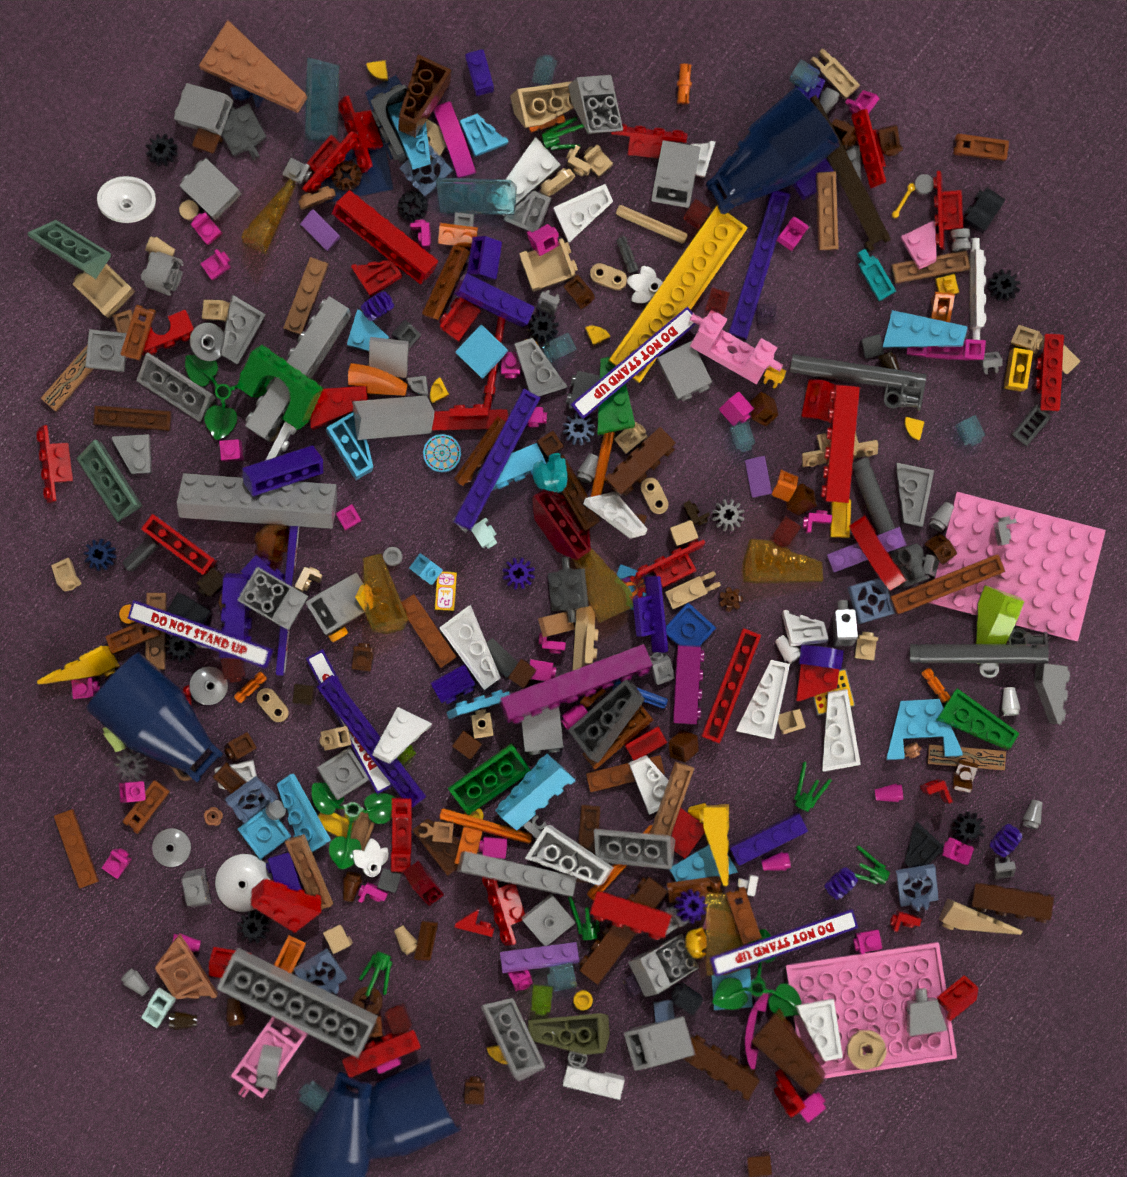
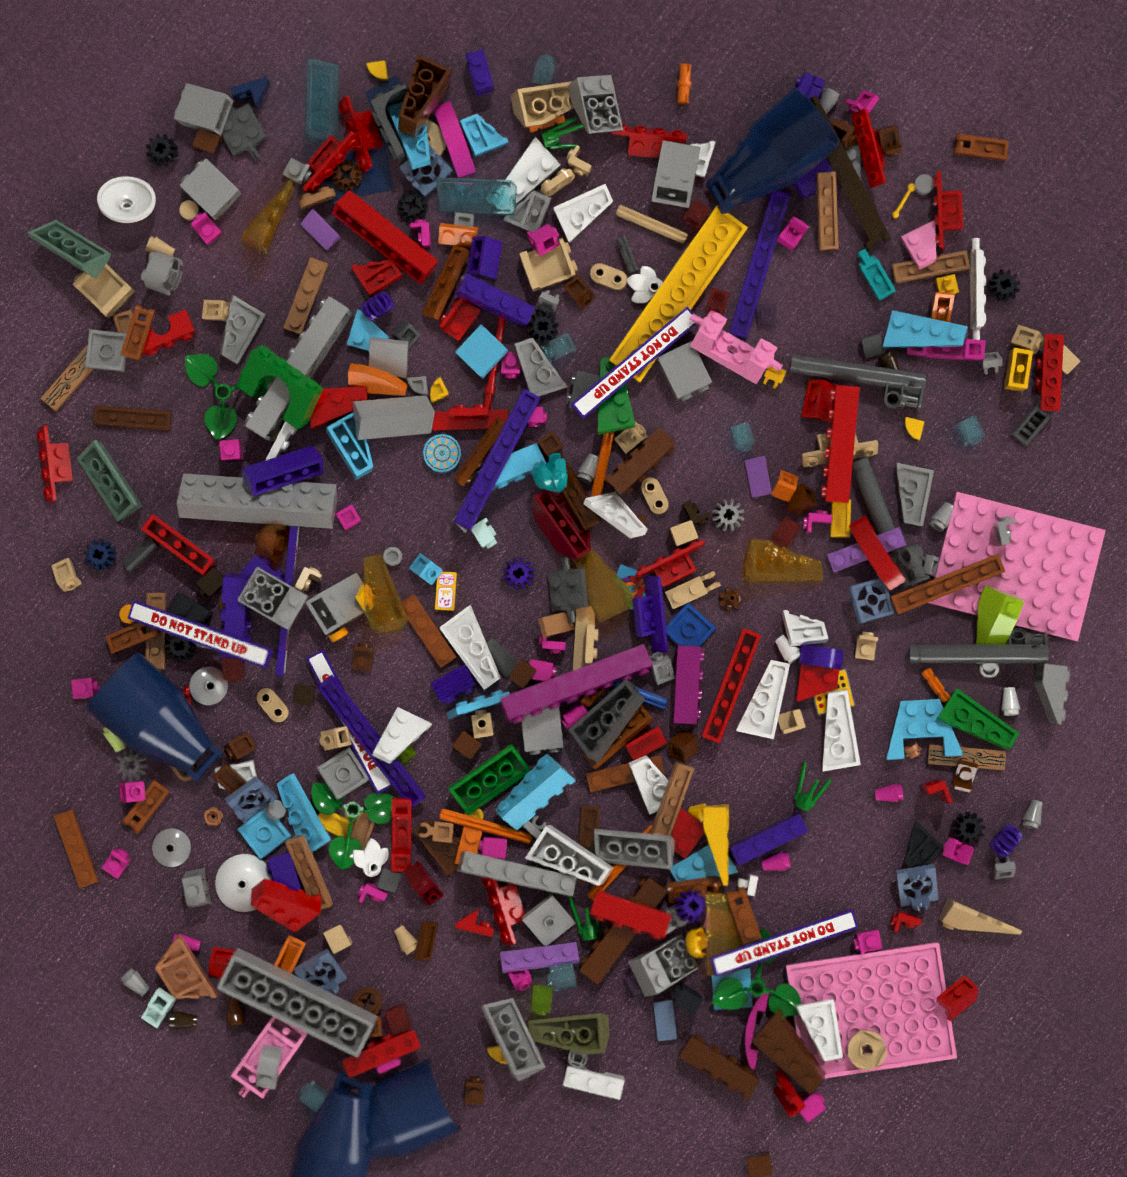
(92, 664): yellow wedge -> none
(135, 452): light grey wing -> none
(175, 387): light grey slope -> none
(214, 337): light grey dish -> none
(216, 264): dark pink bracket -> none
(244, 65): nougat wing -> none
(250, 687): orange axle -> none
(258, 933): black gear -> none
(351, 884): reddish brown cone -> none
(380, 961): green plant -> none
(578, 436): sand blue gear -> none
(583, 1000): yellow tile -> none
(597, 159): tan bracket -> none
(597, 334): yellow tile -> none
(659, 1043): light grey slope -> none
(736, 409): dark pink brick -> none
(764, 409): reddish brown panel -> none
(805, 76): clear light blue brick -> none
(836, 74): tan hinge -> none
(841, 883): dark purple gear -> none
(844, 632): torso -> none
(878, 874): green plant -> none
(924, 1014): light grey torso -> none
(941, 548): reddish brown bracket -> none
(960, 240): light grey wheel -> none
(984, 209): black brick -> none
(1013, 901): reddish brown wedge -> none

